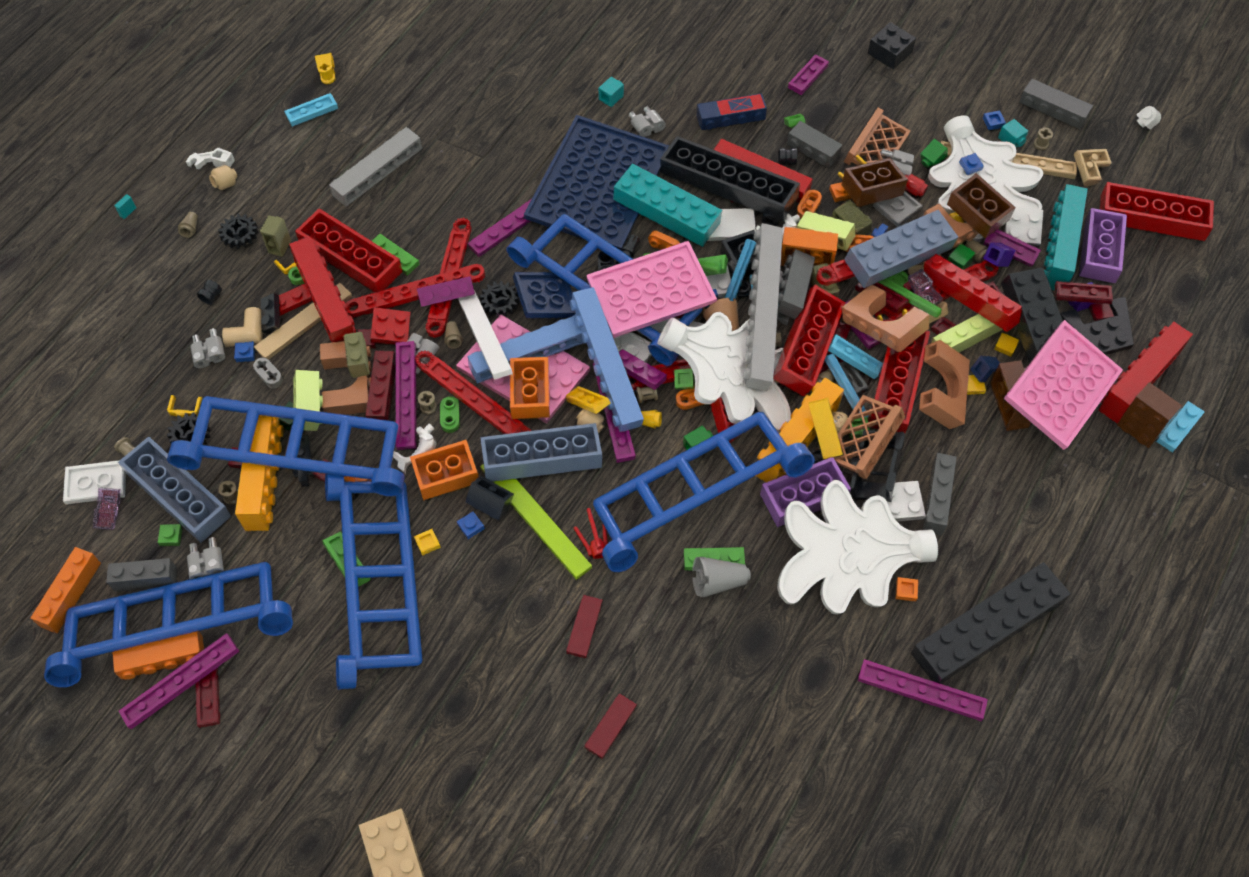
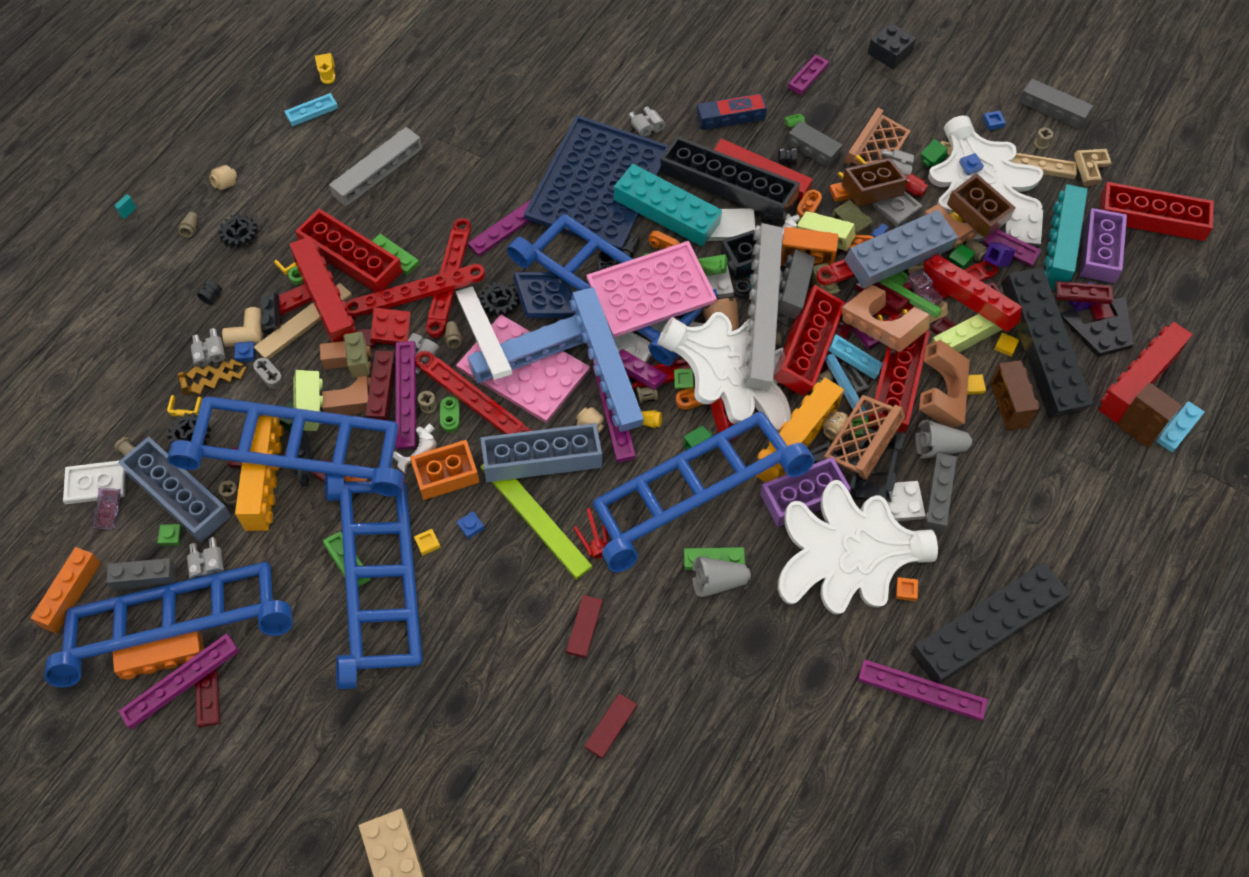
(218, 157): white piece -> none
(218, 374): none -> pearl gold piece
(275, 235): olive brick -> none
(445, 291): magenta plate -> none
(489, 498): black brick -> none
(529, 388): orange brick -> none
(587, 399): yellow tile -> none
(611, 91): teal brick -> none
(740, 269): dark azure axle -> none
(825, 428): yellow tile -> none
(939, 438): none -> light grey cone
(984, 367): dark blue panel -> none
(1013, 133): teal brick -> none
(1063, 384): bright pink plate -> none
(1149, 117): white plate -> none

